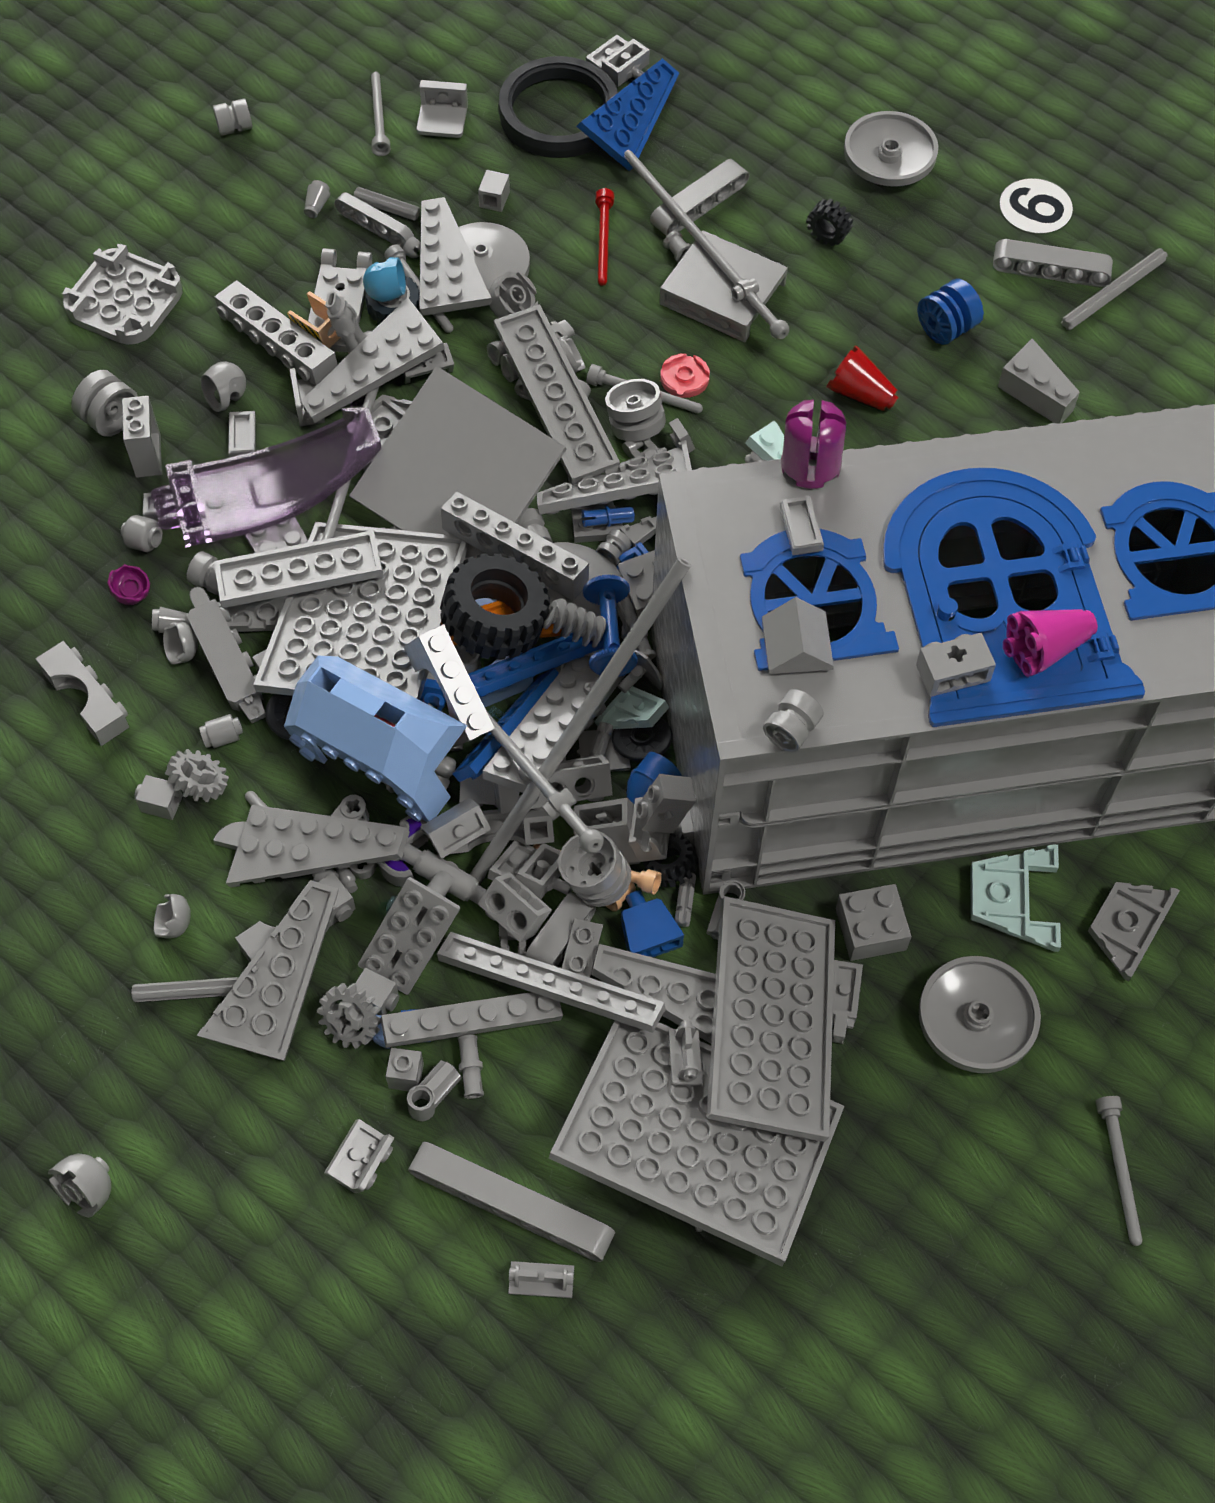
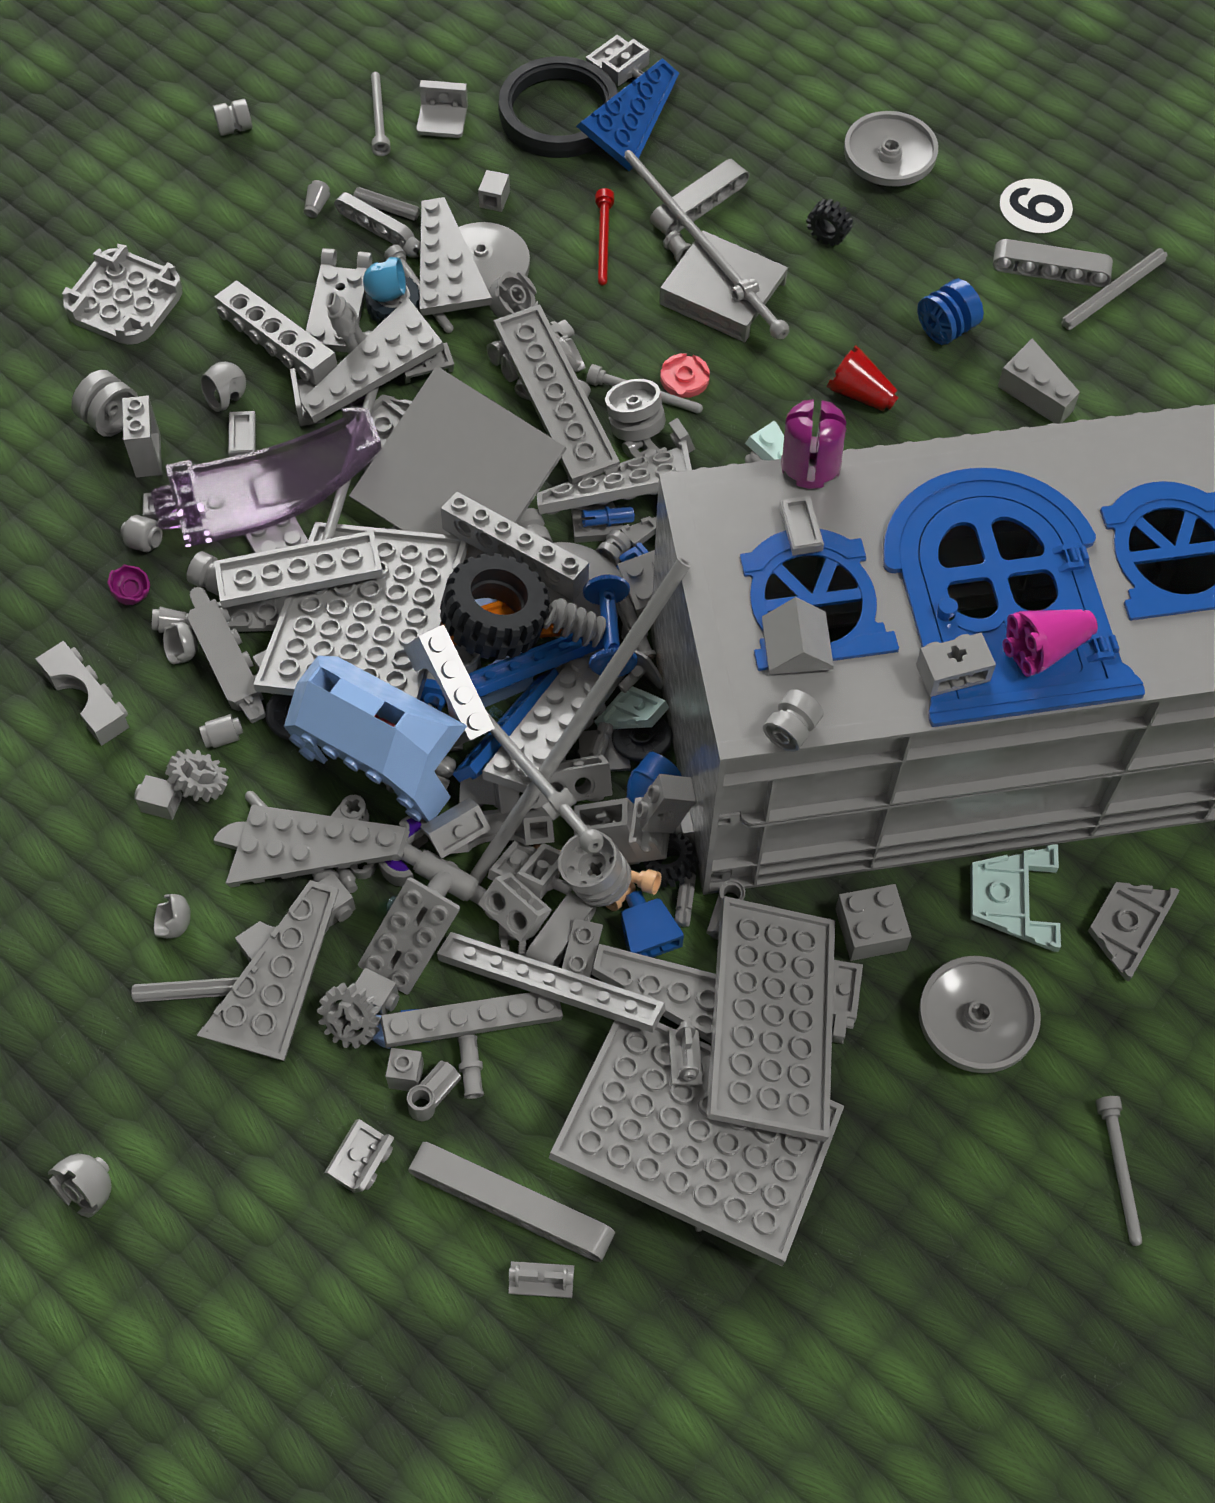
(320, 333): light nougat piece -> none

